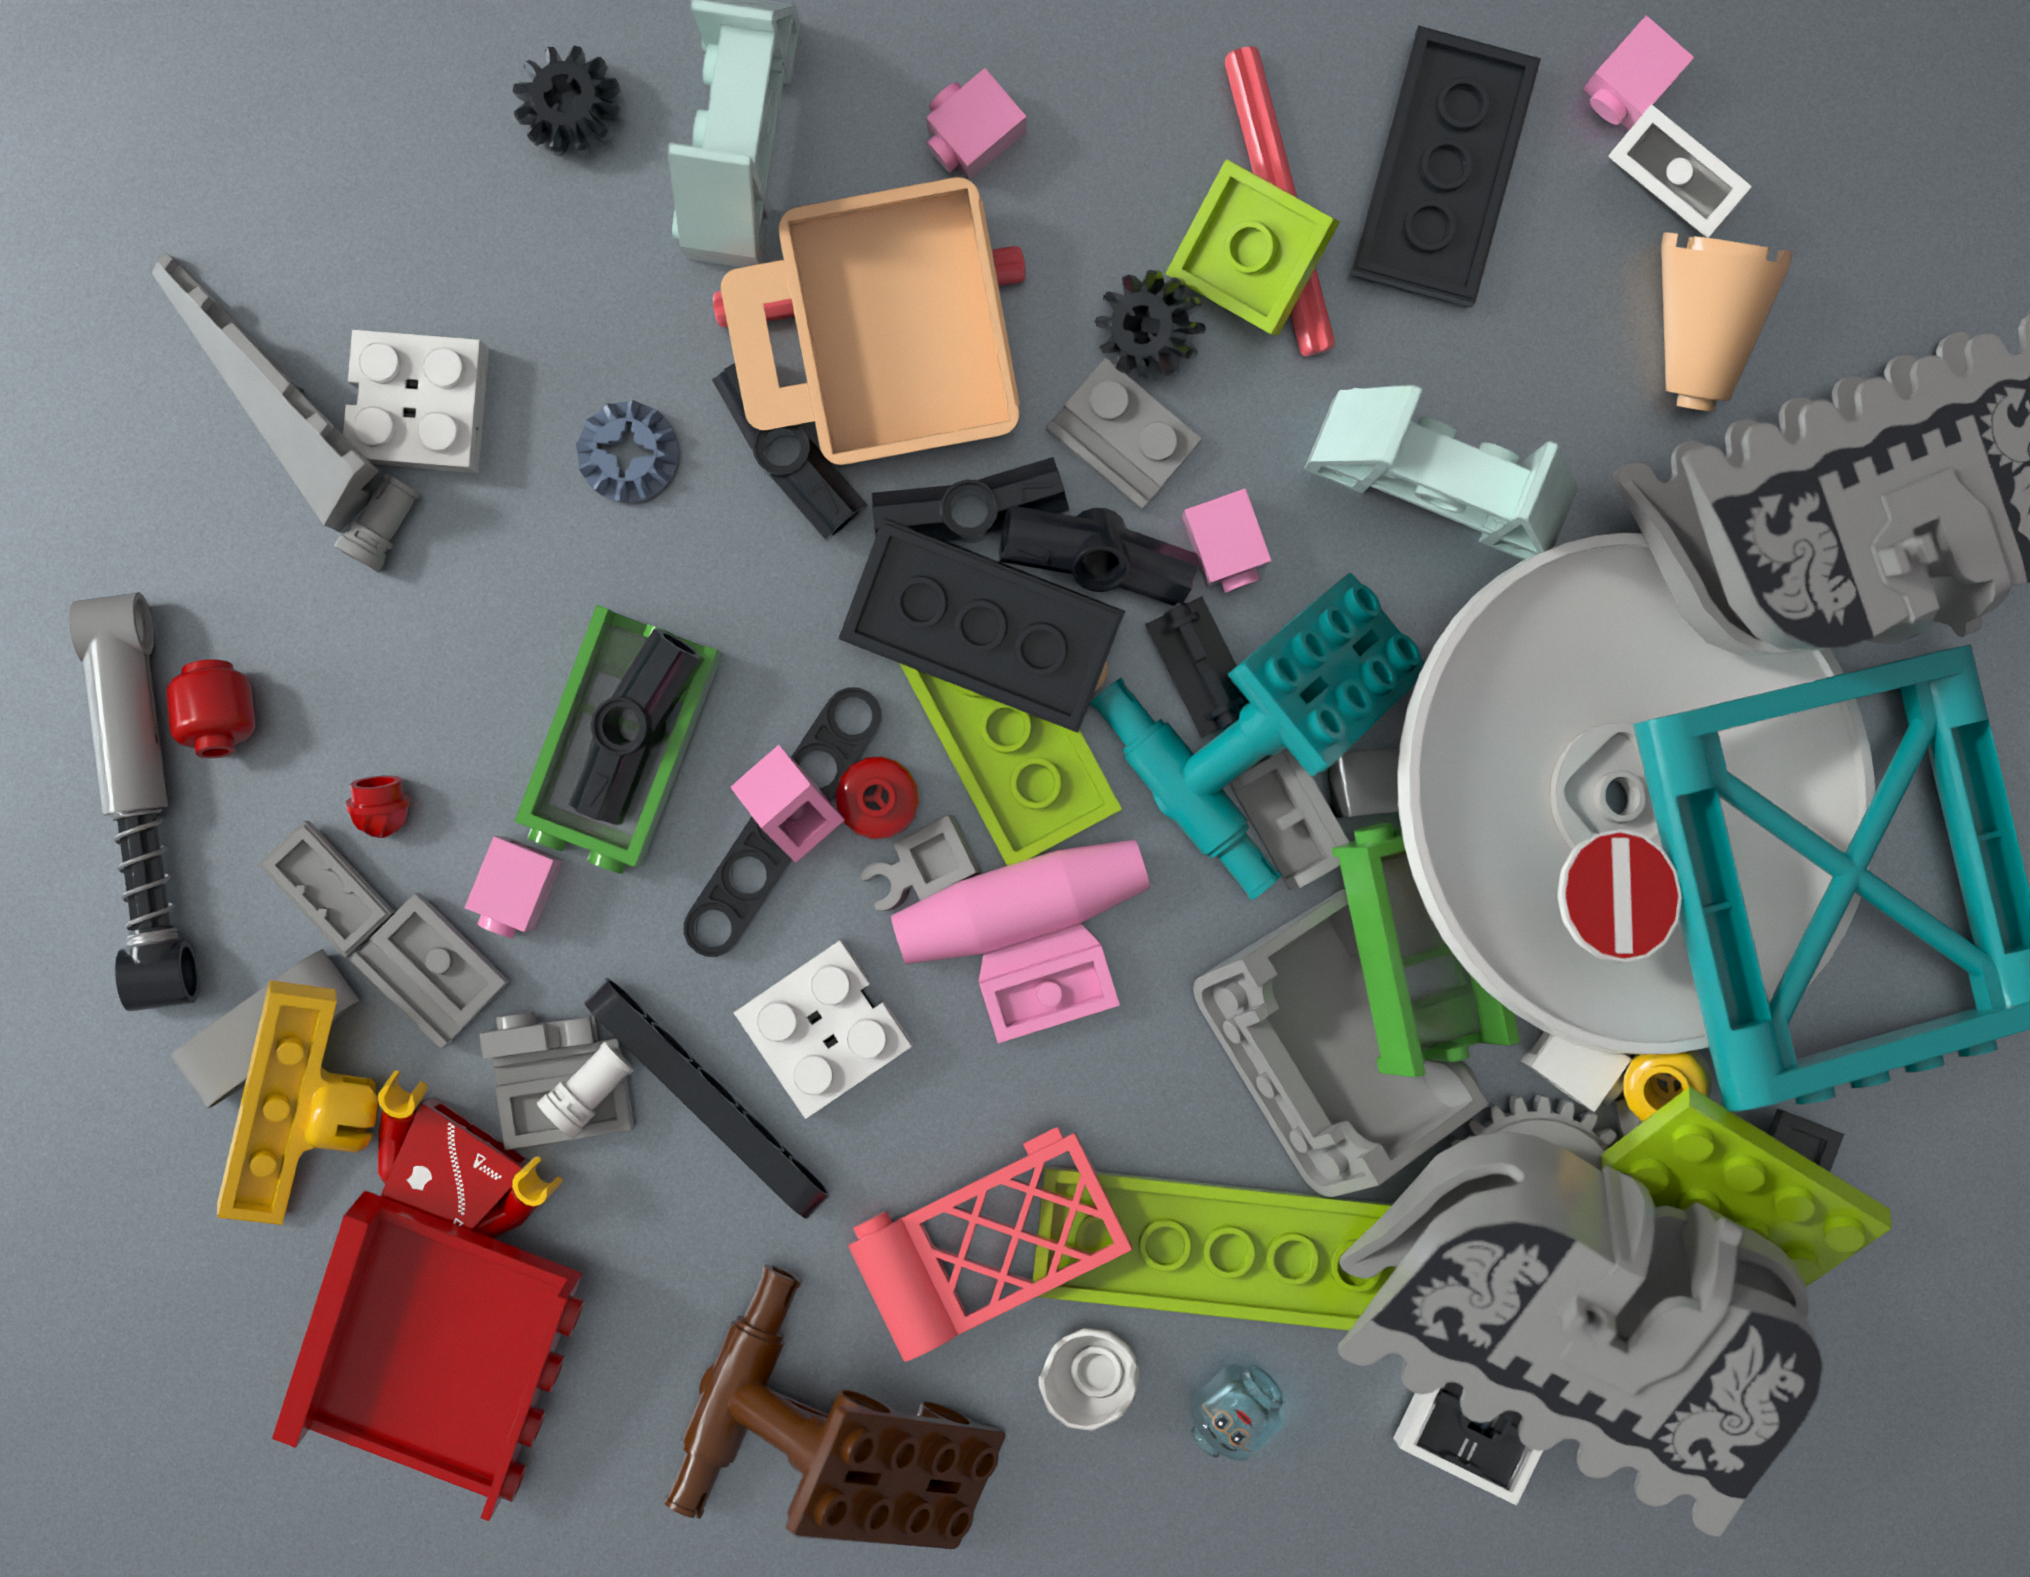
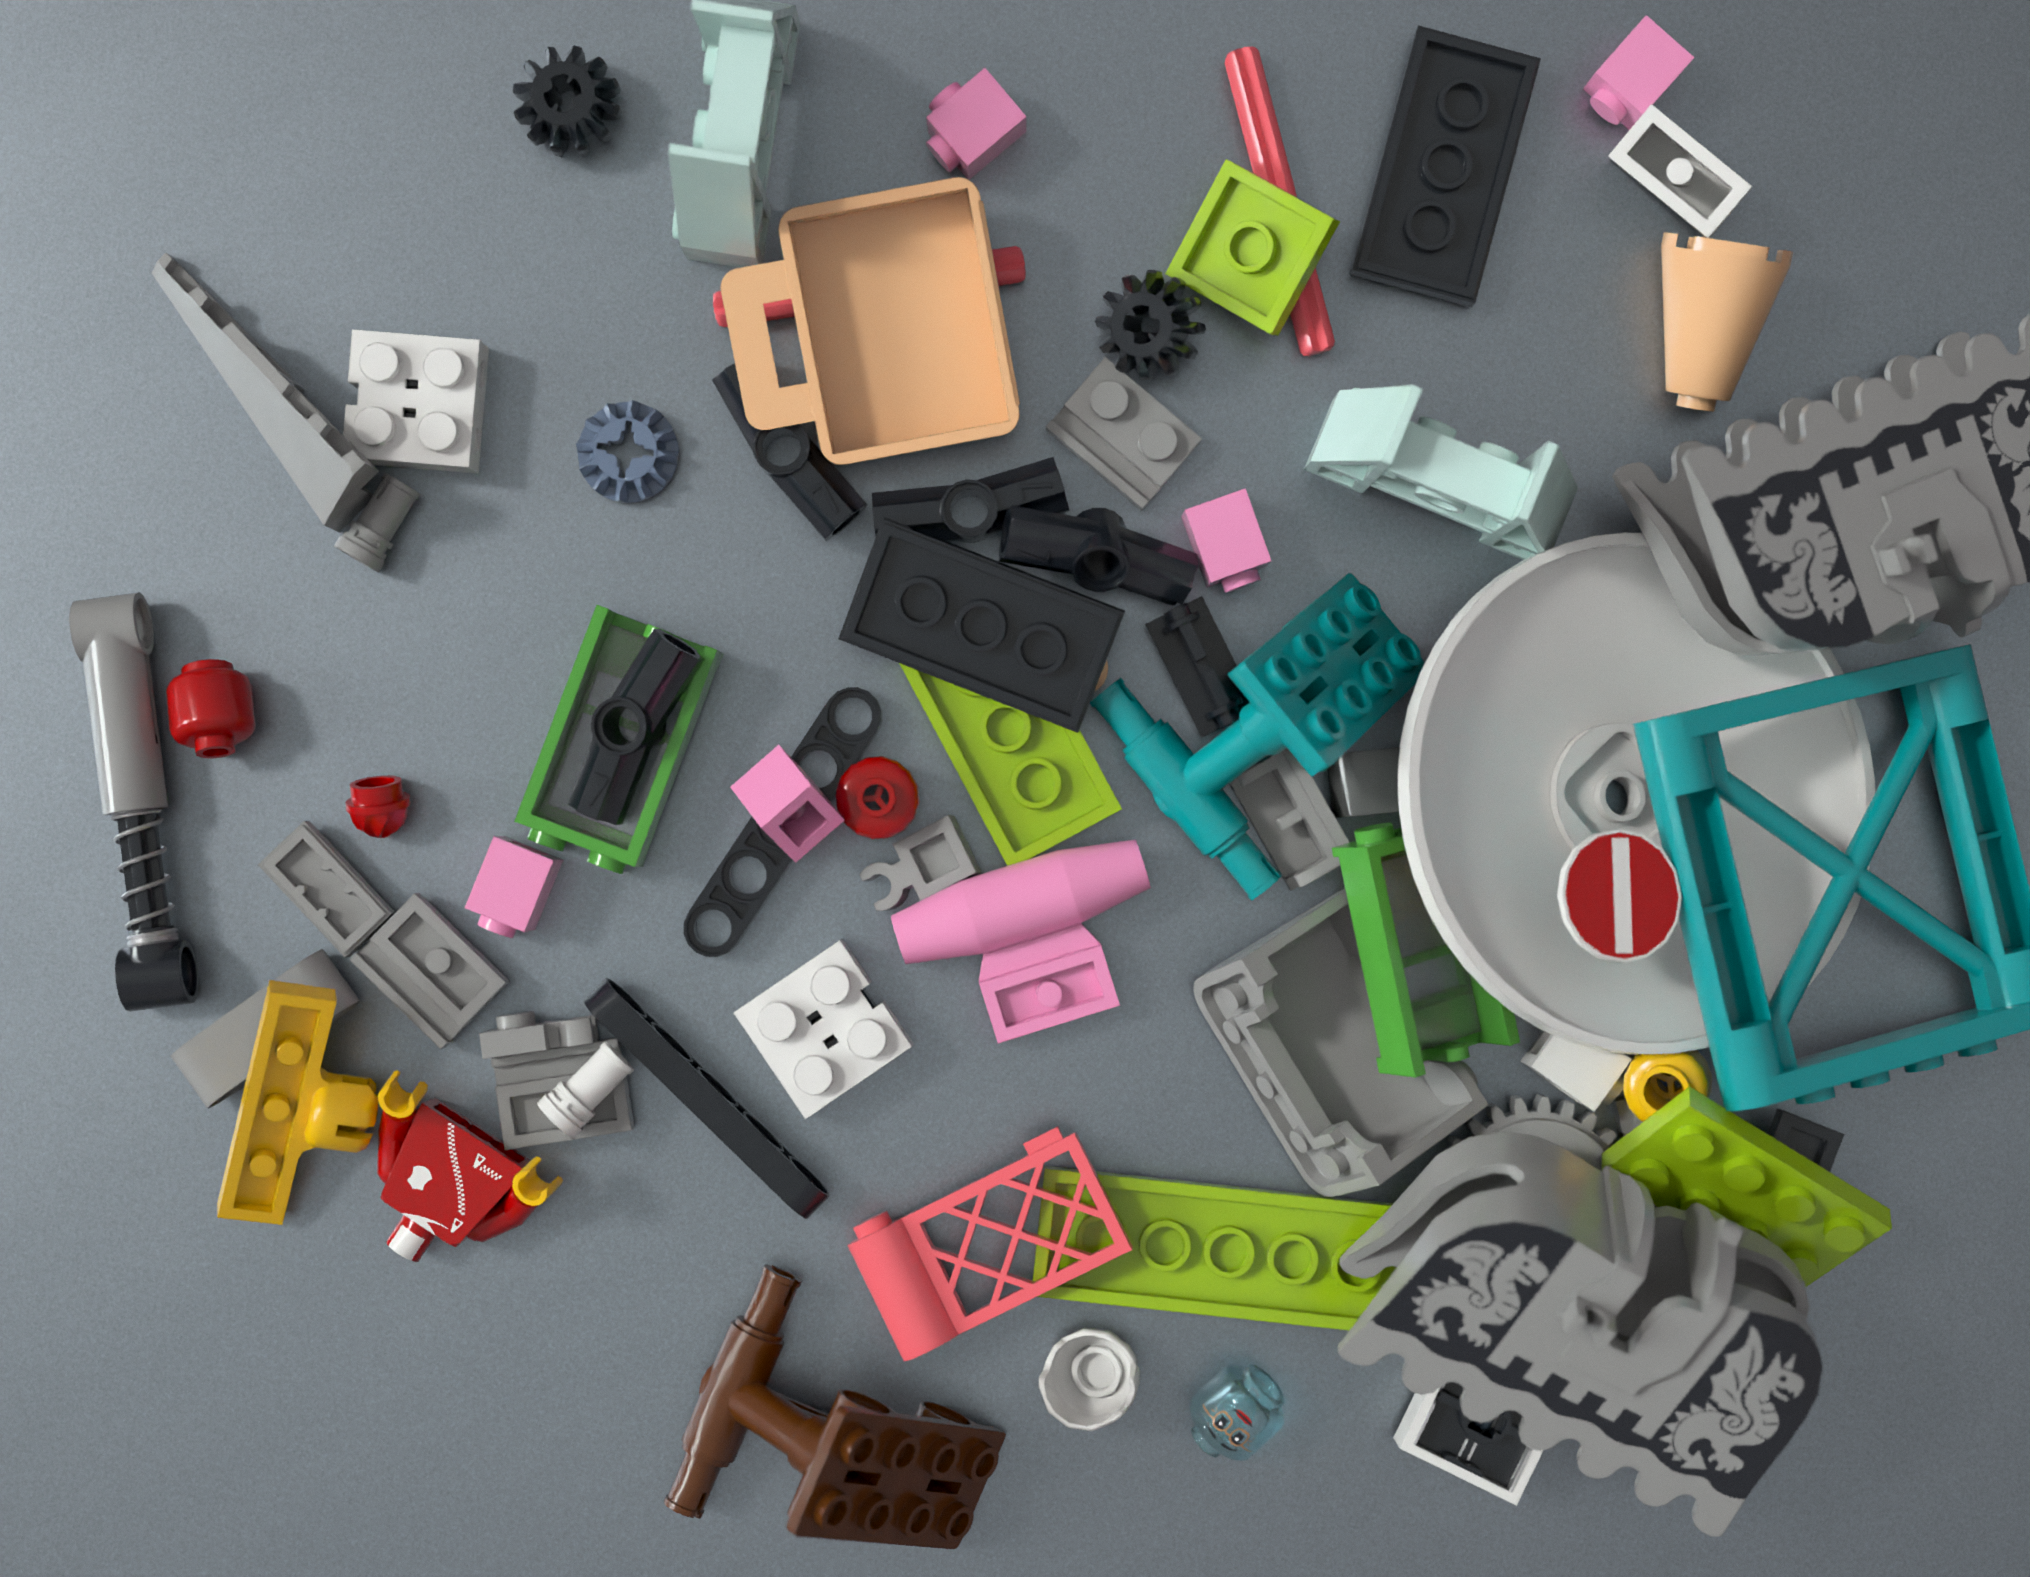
(431, 1347): red panel -> none

